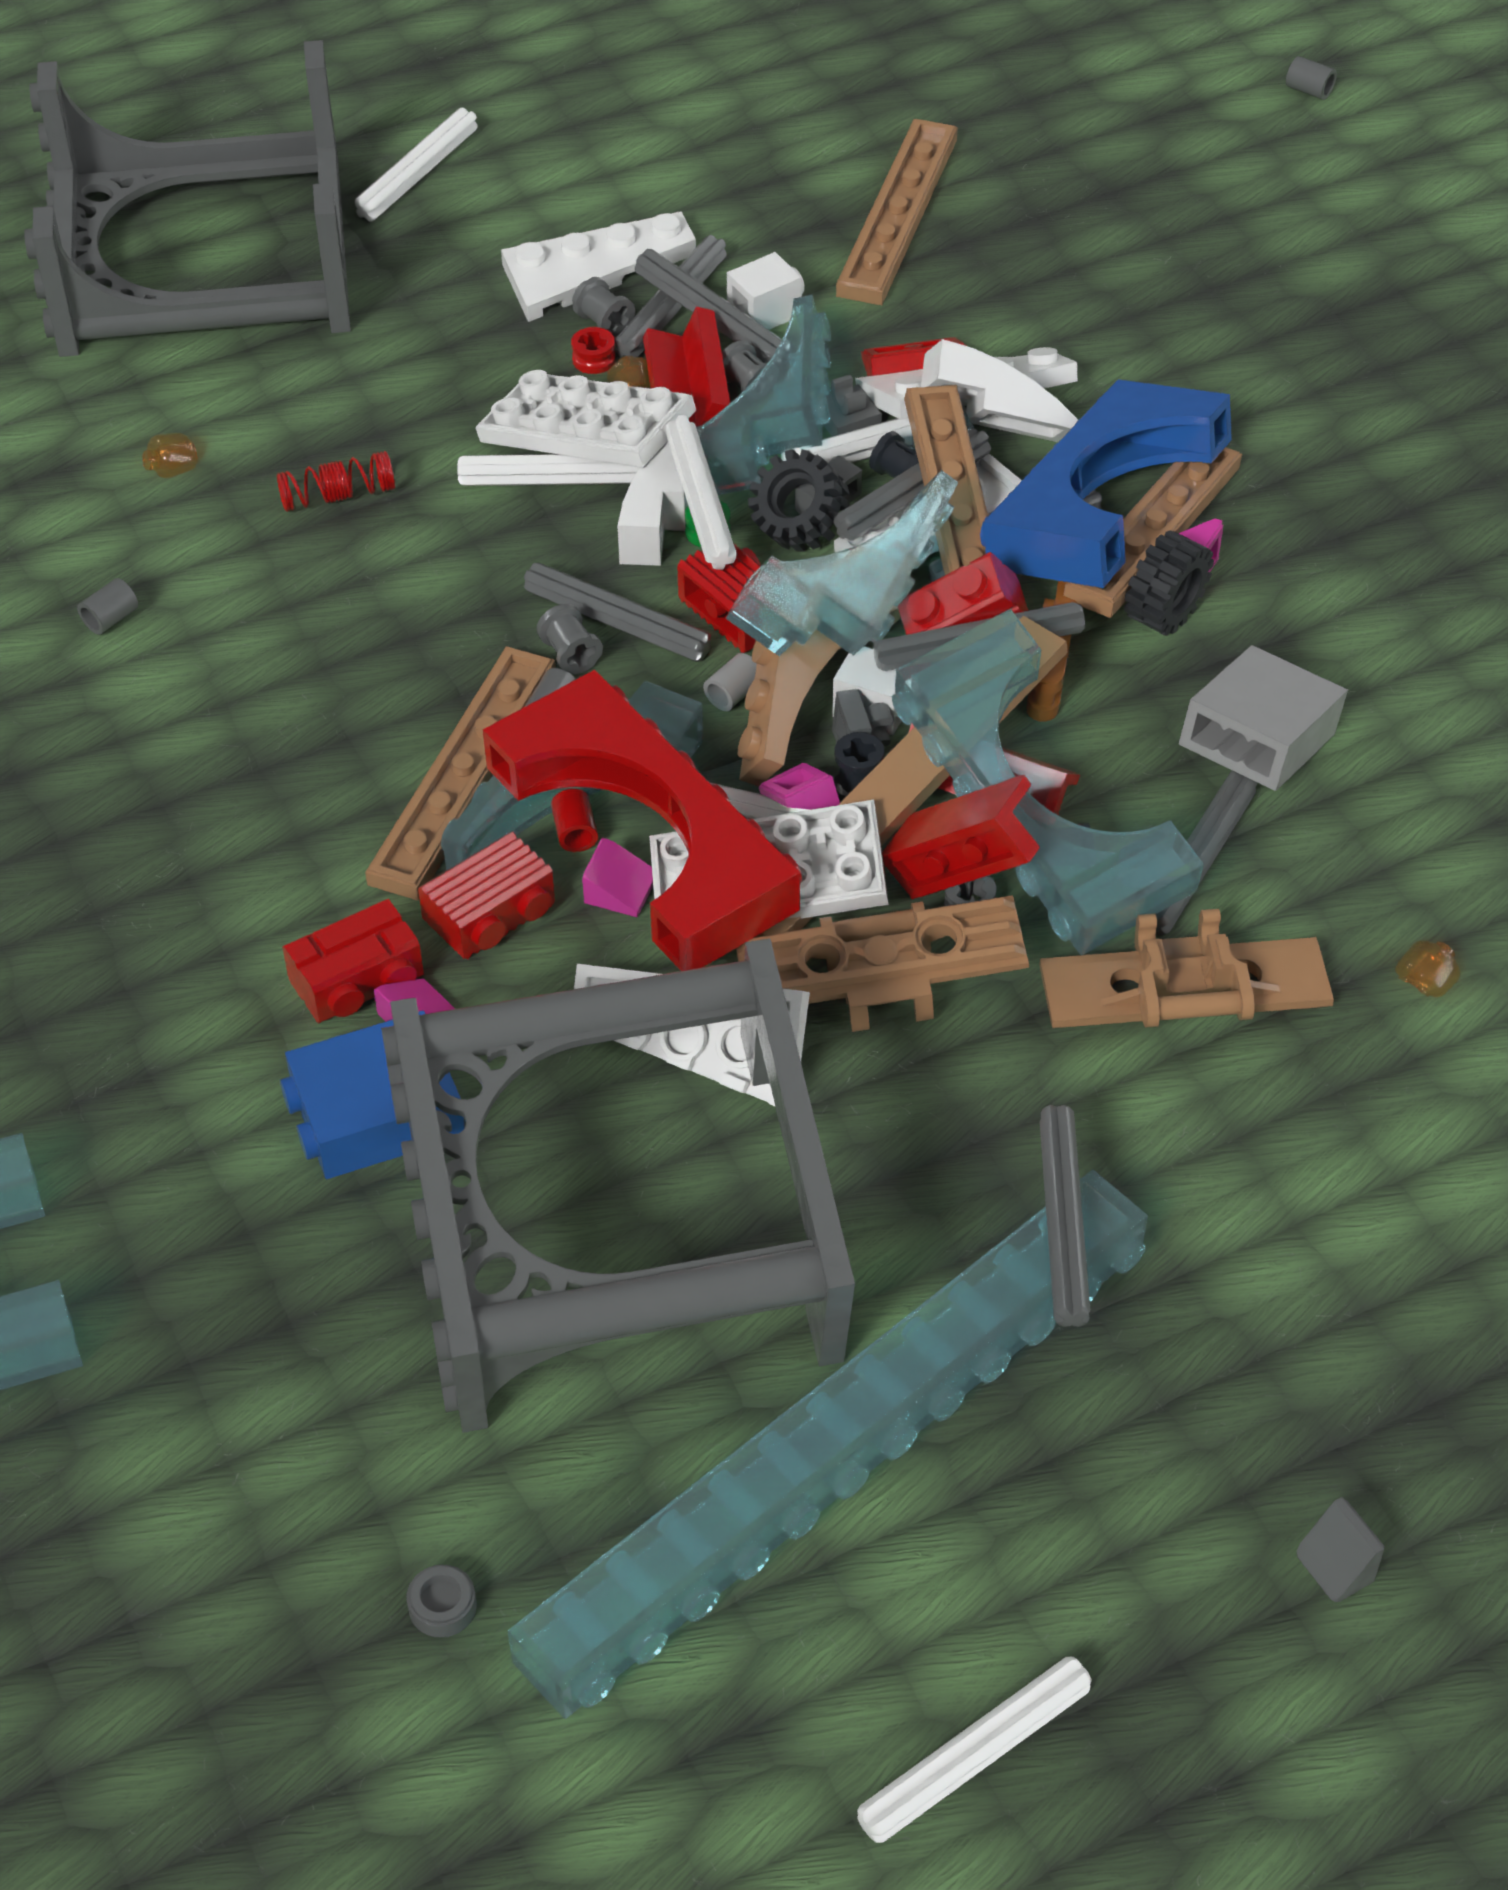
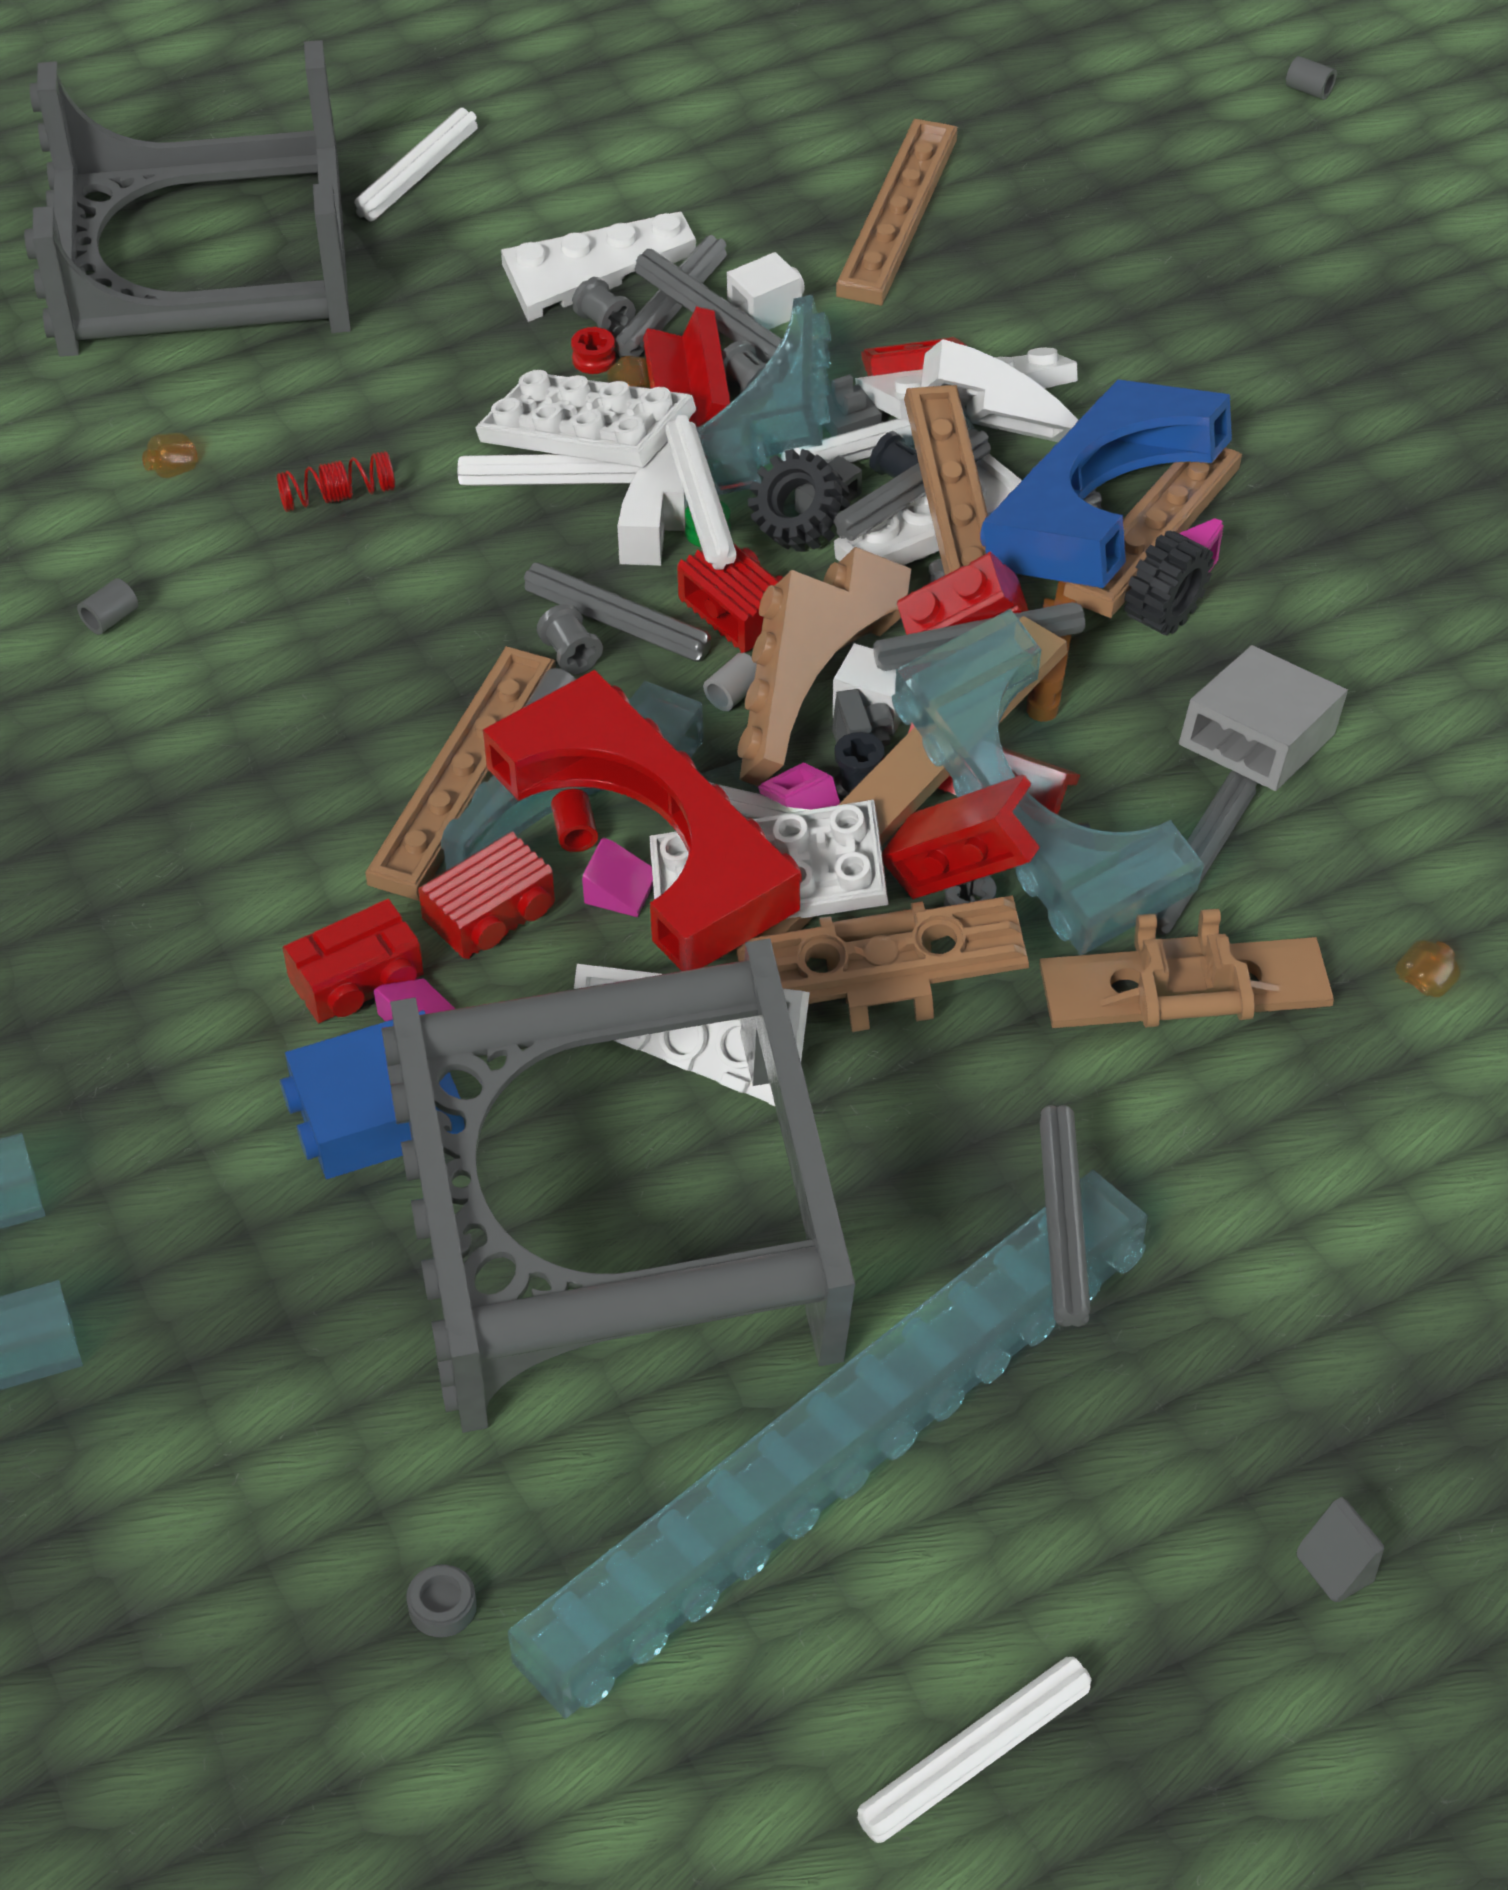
(846, 591): clear light blue arch -> none

